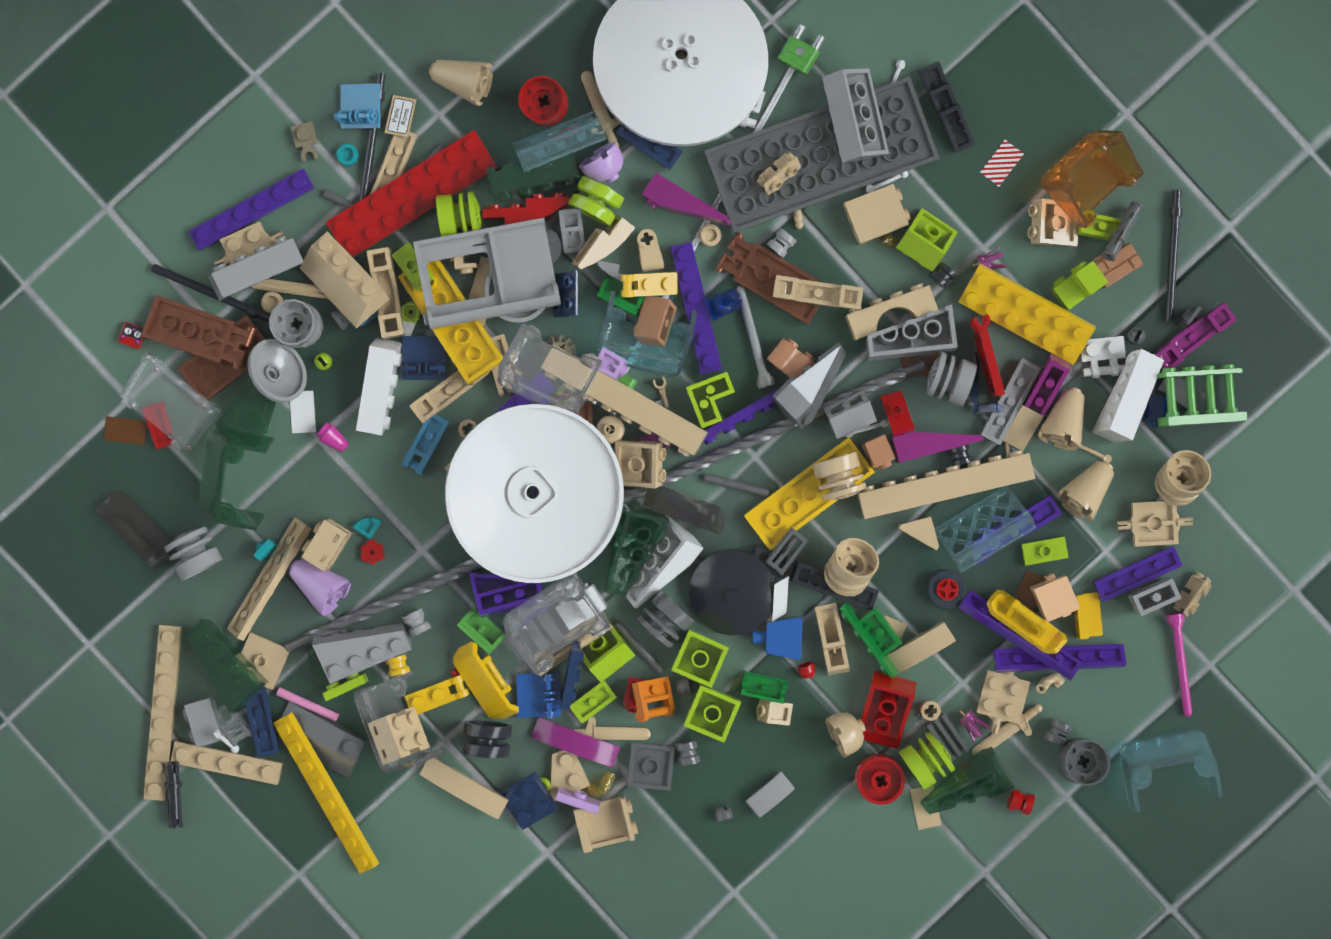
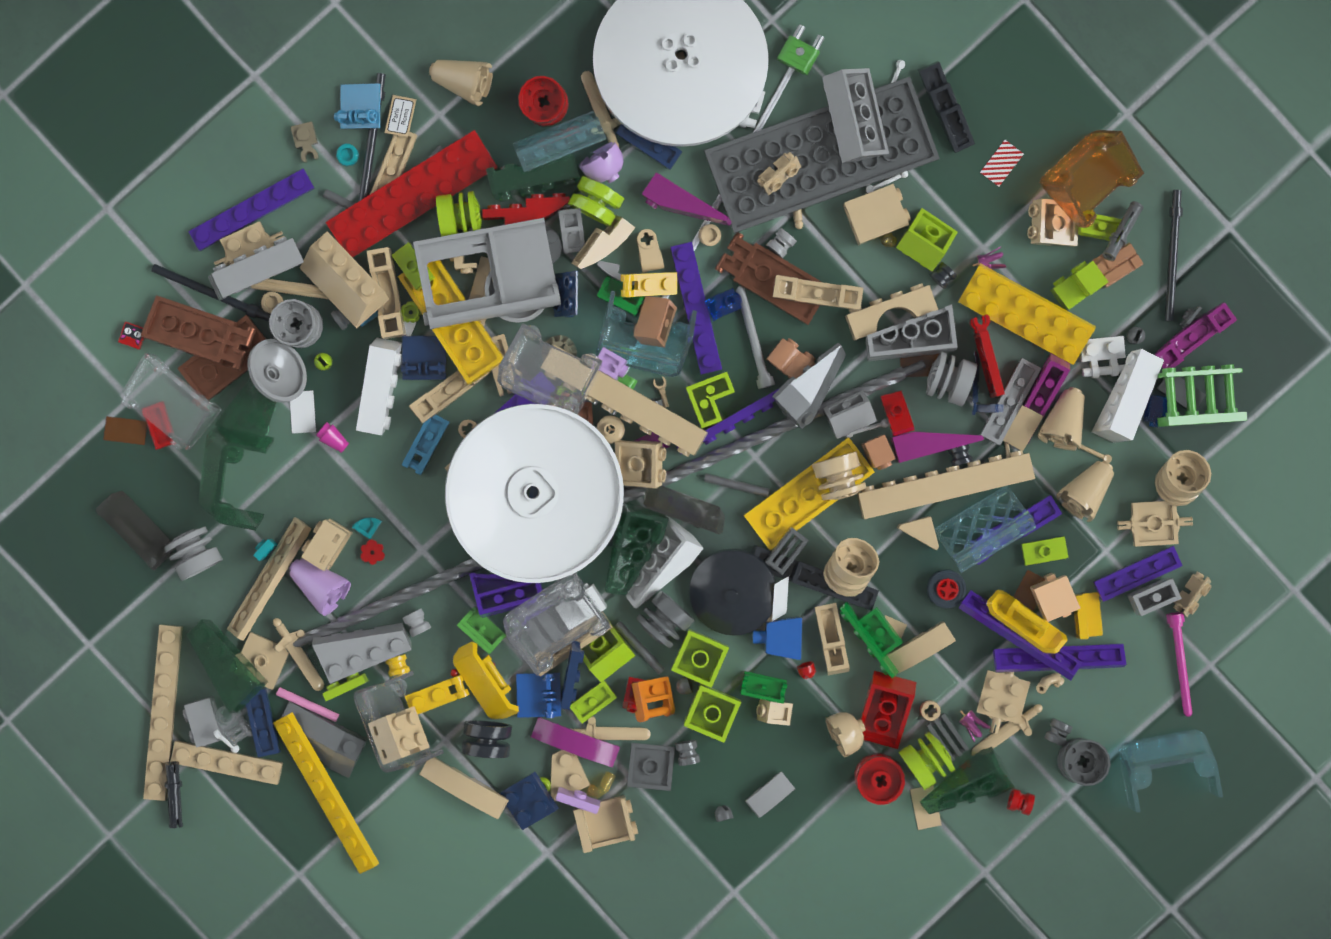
(297, 654): none -> tan sword

